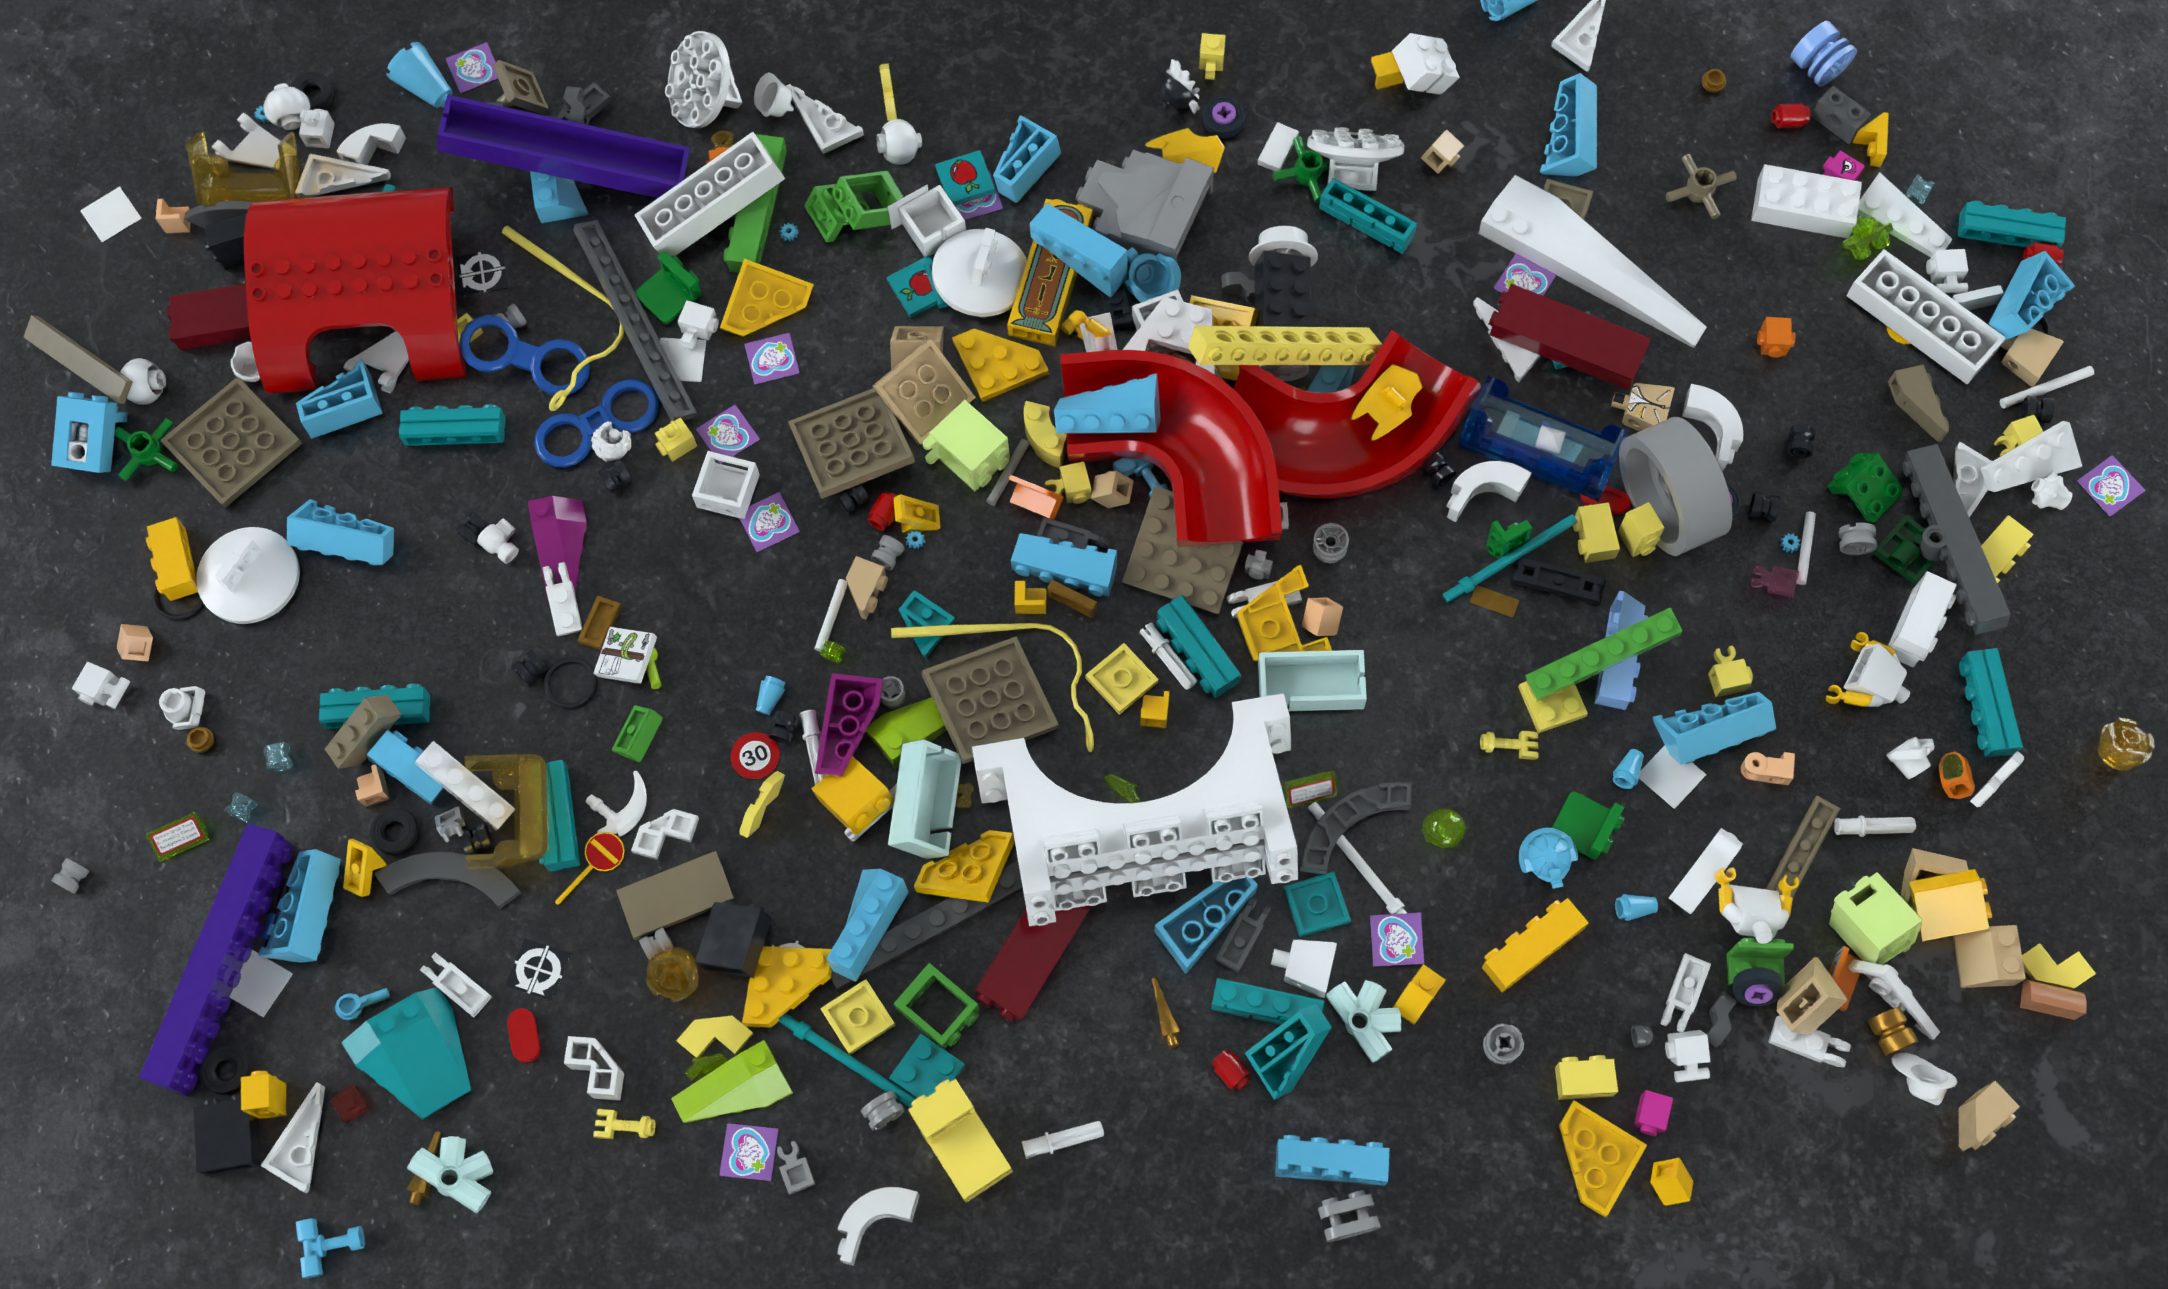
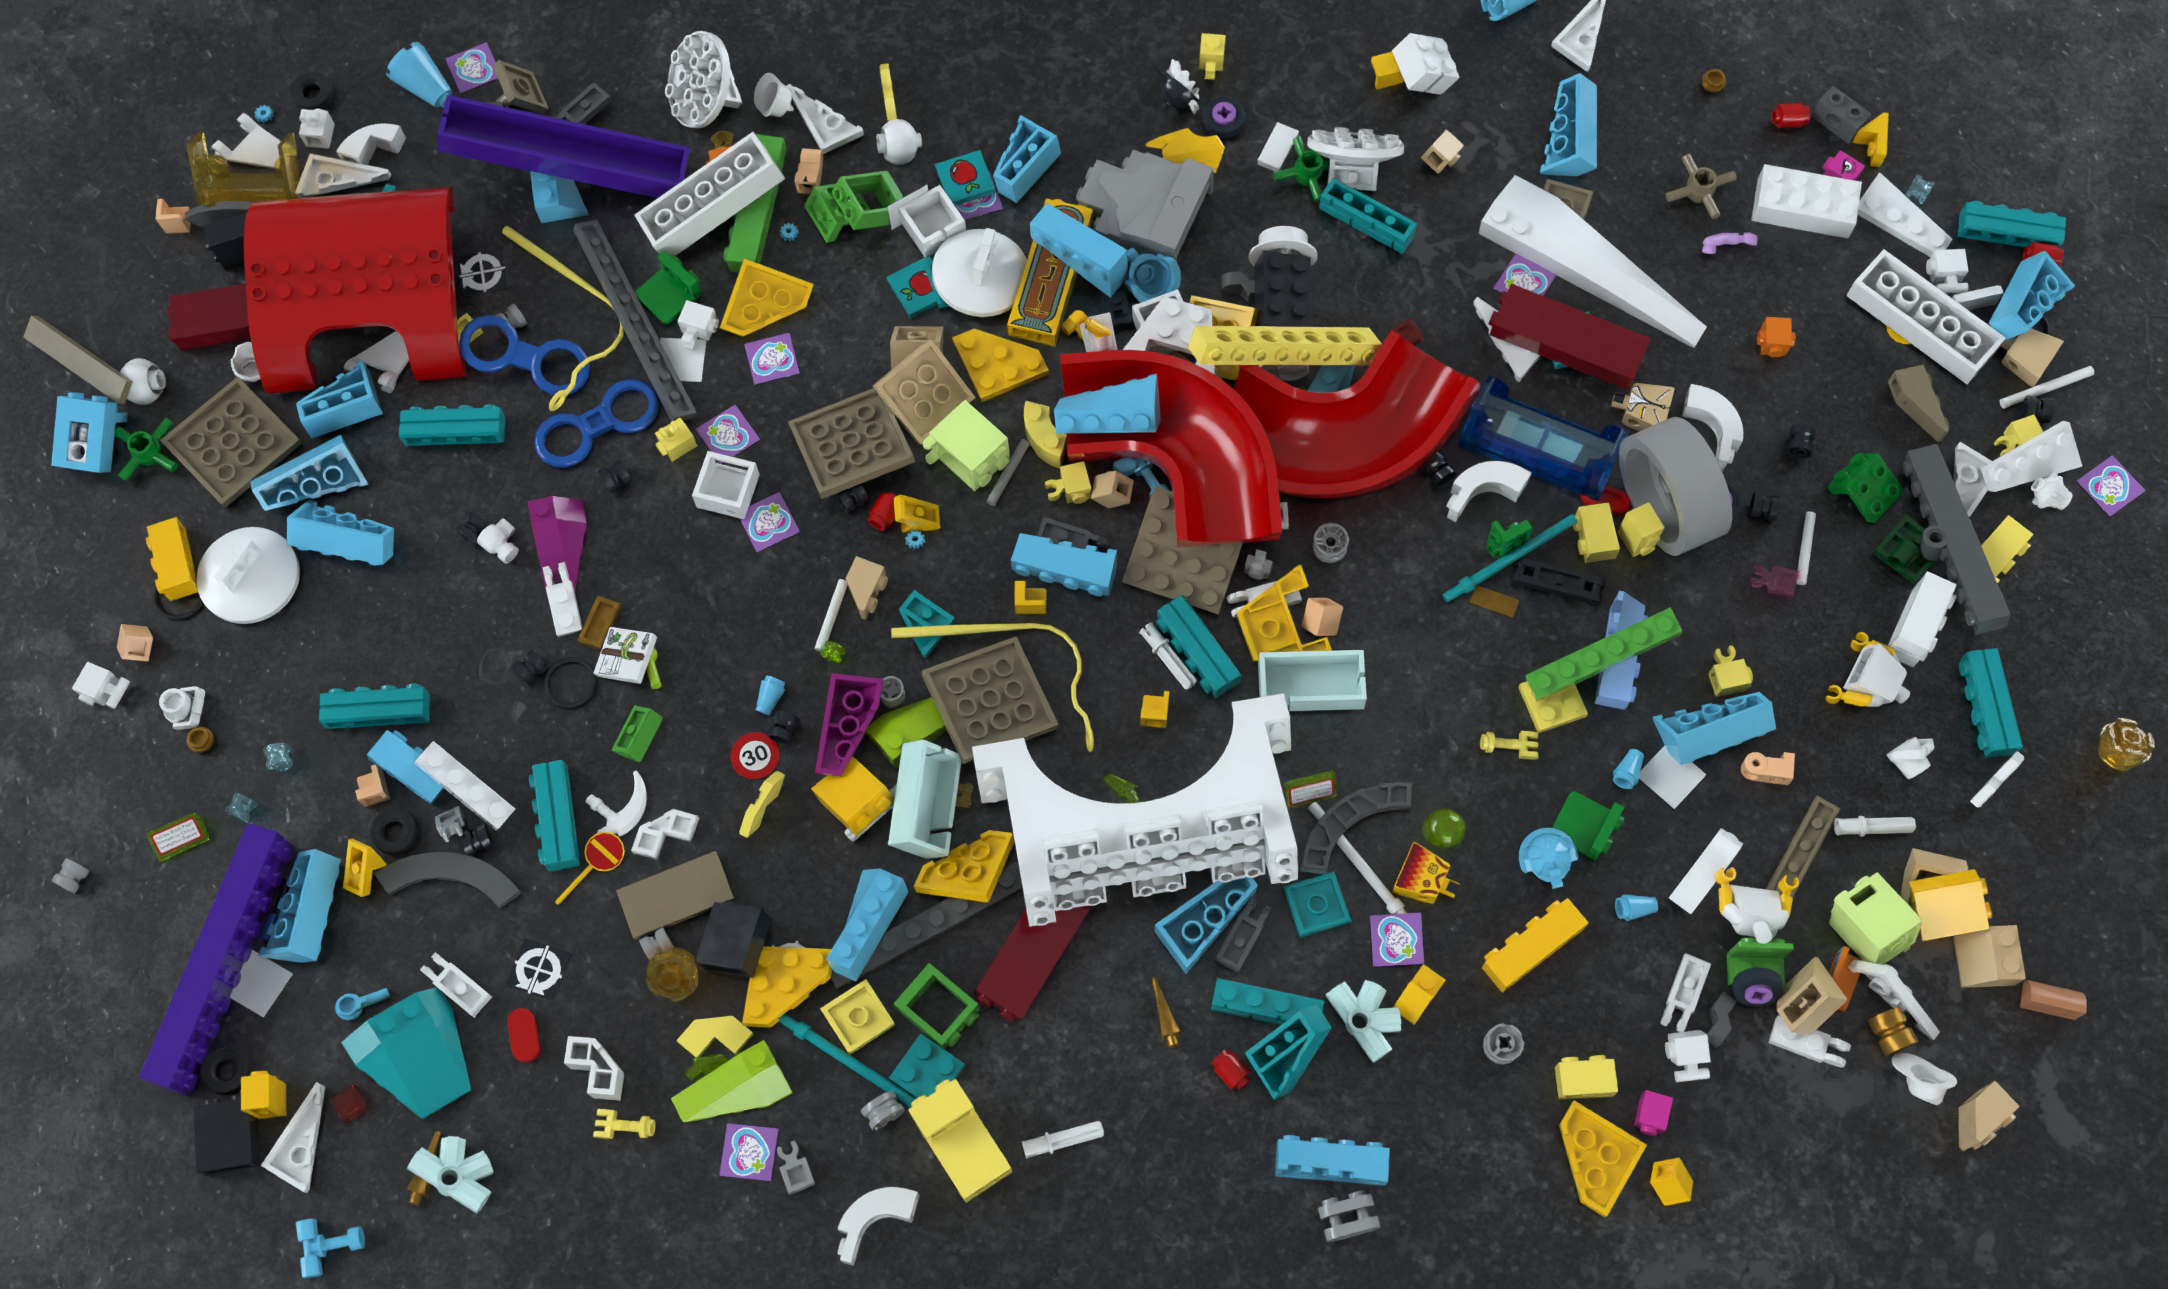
(110, 214): white sticker -> none
(285, 105): white plant -> none
(310, 475): none -> medium azure wedge
(362, 731): dark tan brick -> none
(528, 779): clear yellow windscreen -> none
(573, 102): dark grey piece -> none
(610, 443): white piece -> none
(809, 170): none -> light nougat leg
(812, 736): white axle -> none
(887, 552): light grey wheel -> none
(1035, 498): panel -> none
(1072, 599): pearl gold tile -> none
(1121, 678): light yellow plate -> none
(1307, 965): white torso -> none
(1389, 399): yellow shield -> none
(1408, 331): none -> clear red plate
(1424, 876): none -> torso
(1550, 440): white slope -> none
(1641, 1036): dark grey hinge -> none
(1729, 239): none -> lavender arm
(1788, 547): medium azure piece -> none
(1823, 53): light blue wheel -> none
(1857, 539): light grey wheel -> none
(1866, 232): clear neon green hips -> none
(1956, 776): orange rock -> none
(2067, 975): light yellow tile -> none

